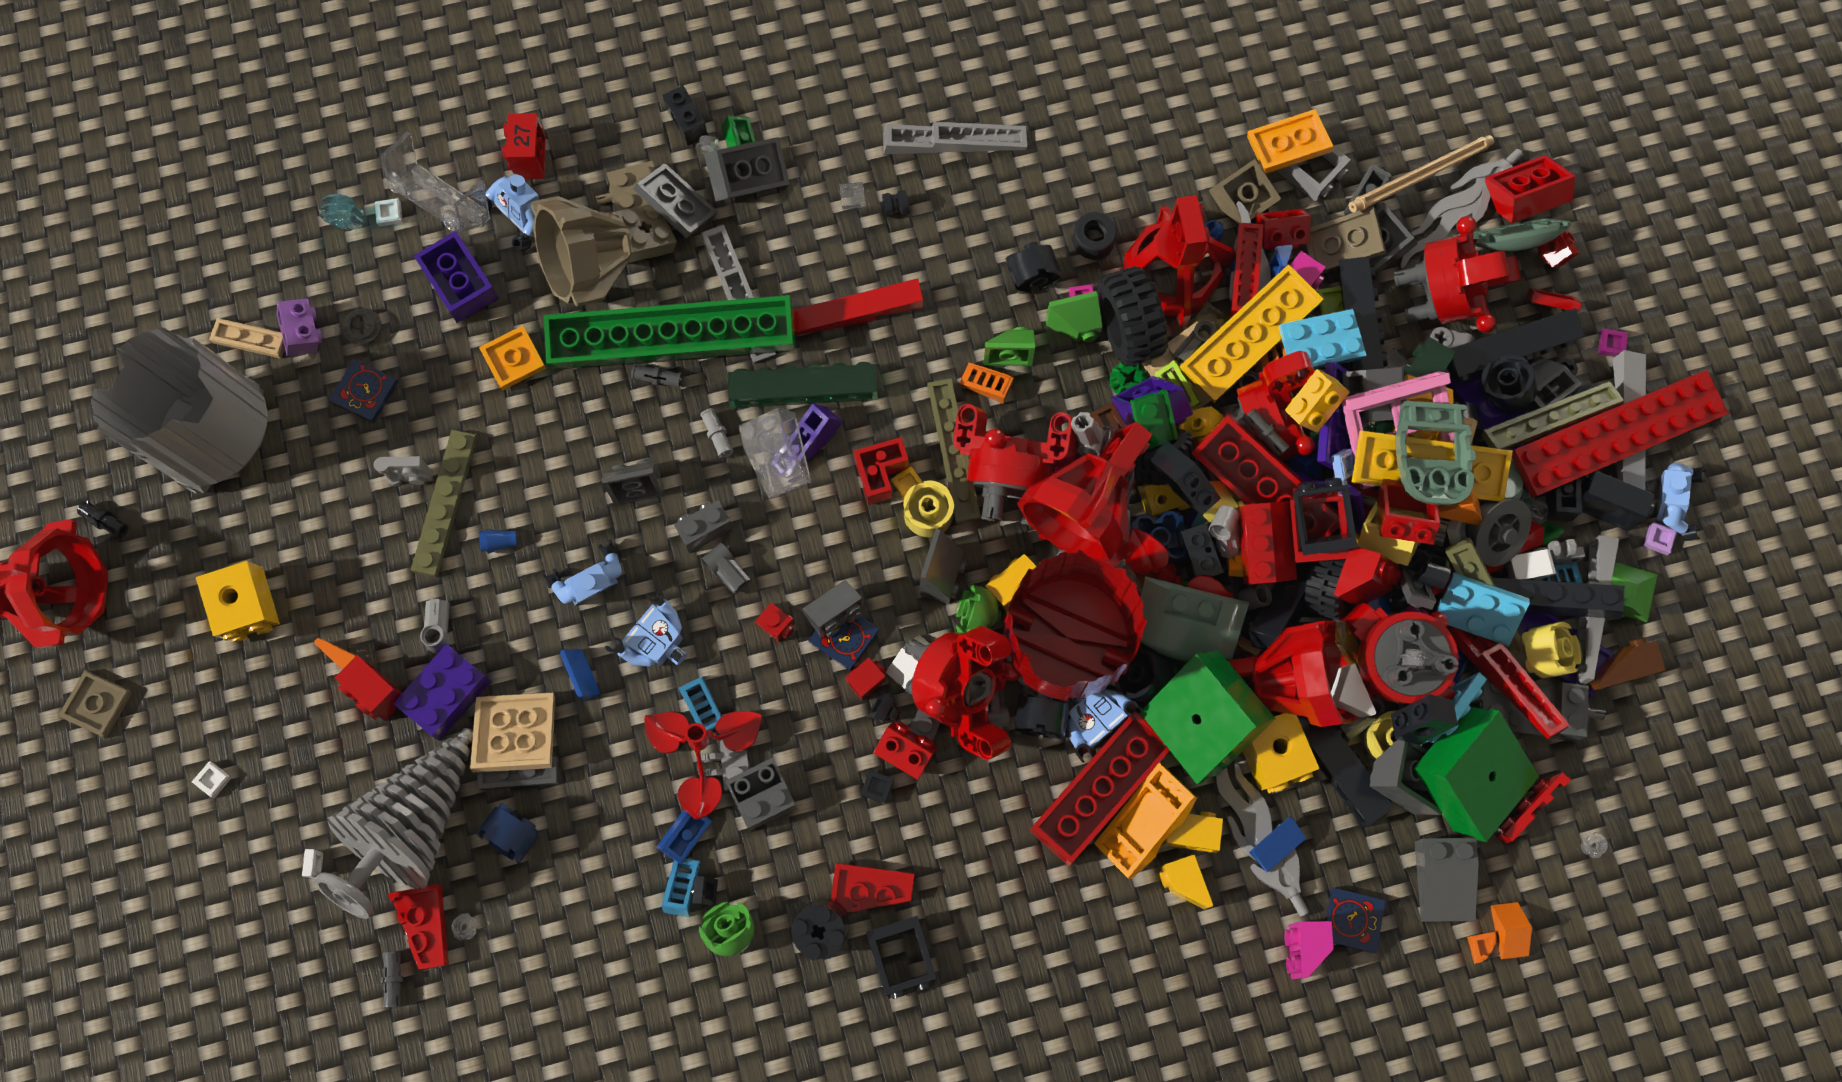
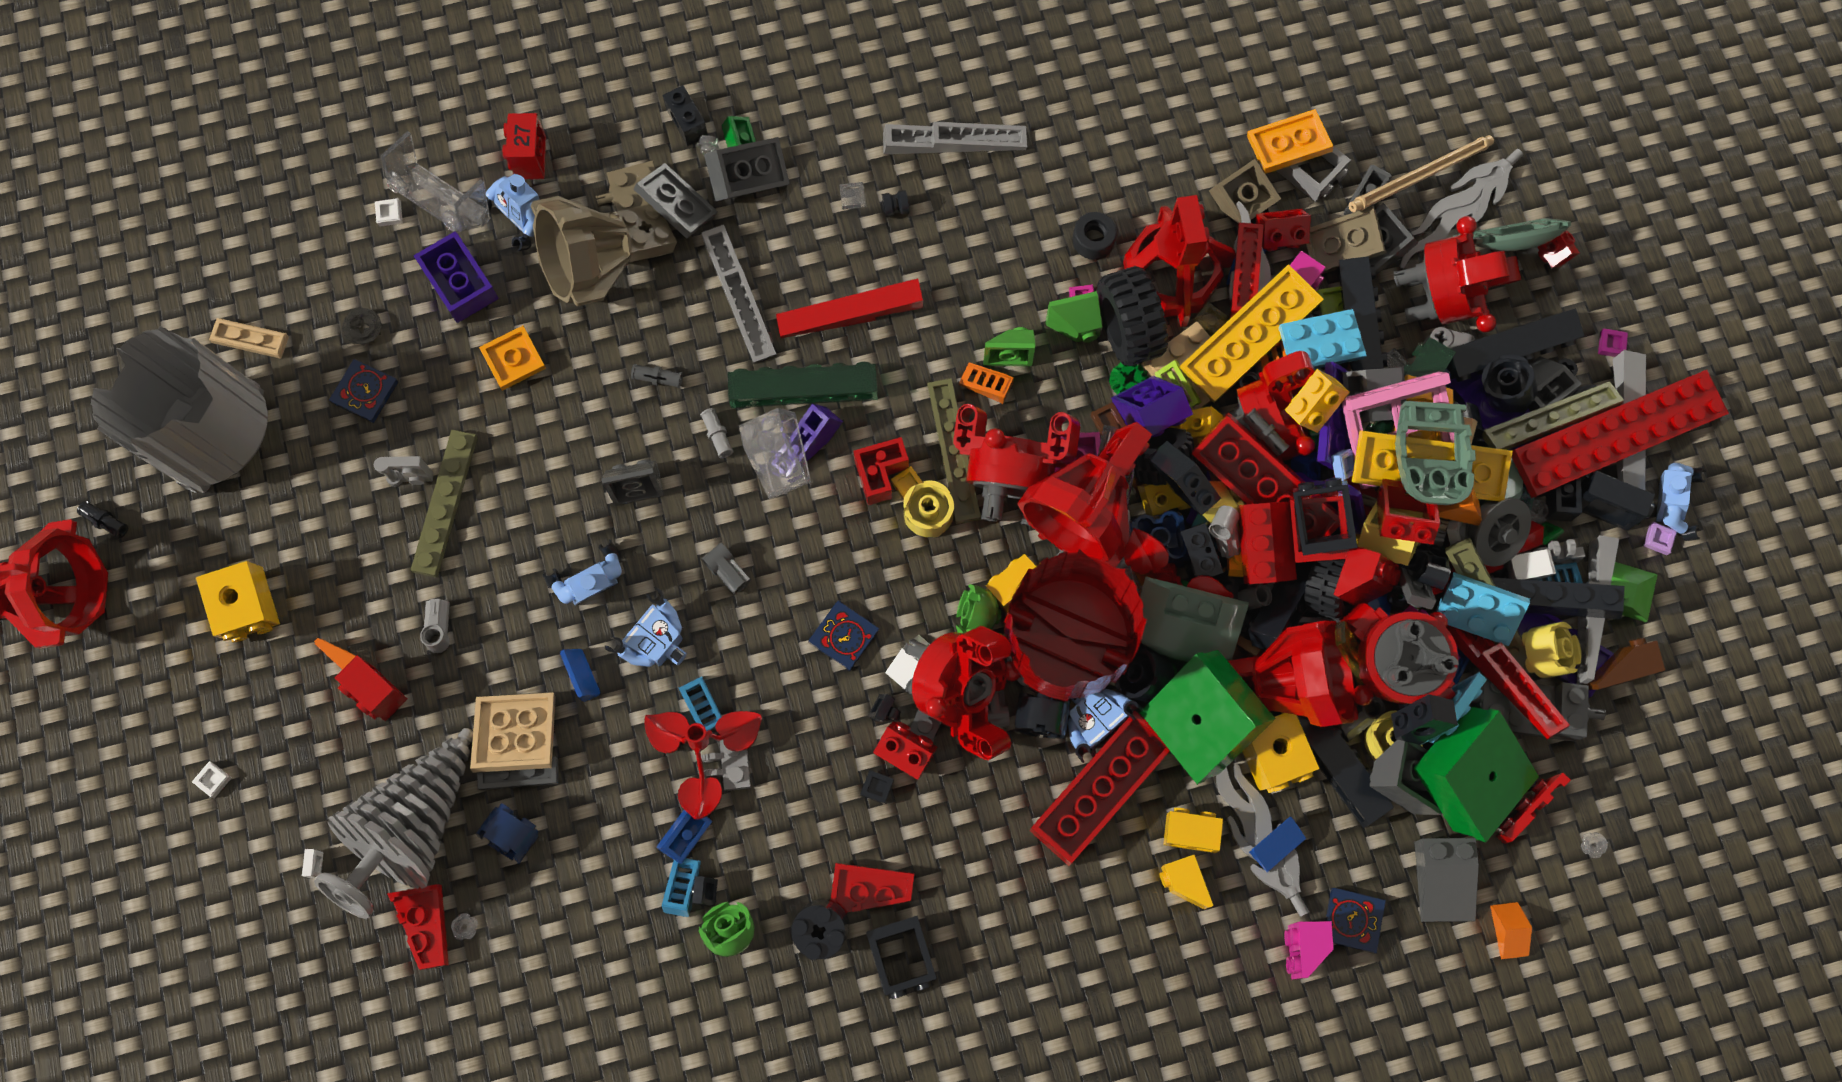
(95, 704): dark tan tile -> none
(298, 327): medium lavender brick -> none
(341, 212): clear light blue piece -> none
(392, 979): dark grey pin -> none
(442, 692): dark purple brick -> none
(496, 540): blue cone -> none
(669, 332): green brick -> none
(703, 525): dark grey brick -> none
(761, 794): dark grey slope -> none
(776, 622): red bracket -> none
(834, 609): dark grey slope -> none
(866, 678): red brick -> none
(942, 569): dark grey slope -> none
(1033, 268): black brick -> none
(1088, 434): light grey piece -> none
(1146, 821): light orange slope -> none
(1156, 416): green plate -> none
(1194, 341): dark grey piece -> none
(1216, 229): blue plate -> none
(1279, 259): blue slope -> none
(1350, 692): white slope -> none
(1413, 659): clear plate -> none
(1482, 946): orange tile -> none
(1530, 188): red slope -> none
(1553, 299): red tile -> none

